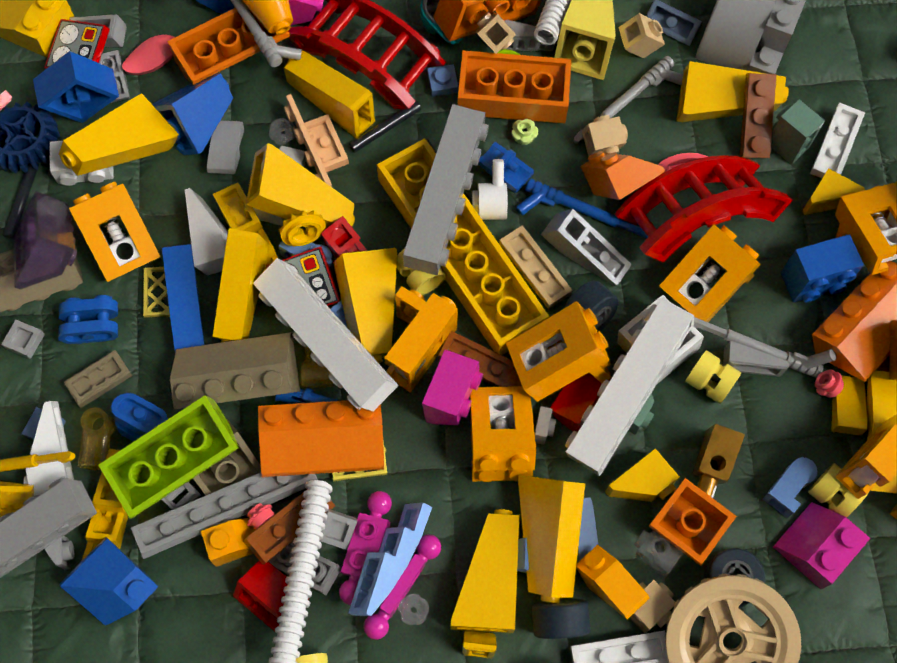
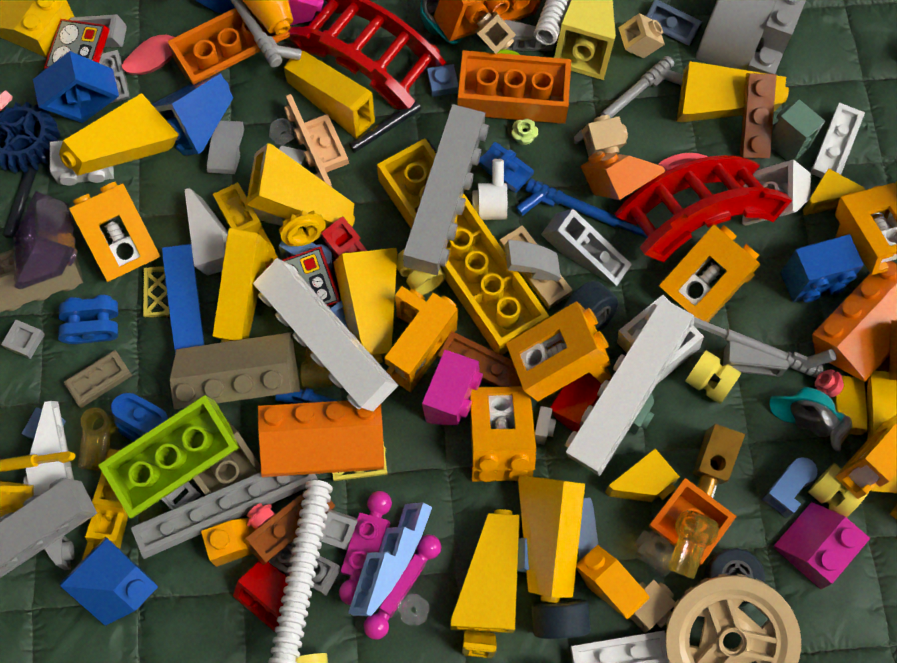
(532, 258): none -> light grey slope
(694, 535): none -> clear yellow piece
(787, 178): none -> white slope
(815, 412): none -> flat silver hair

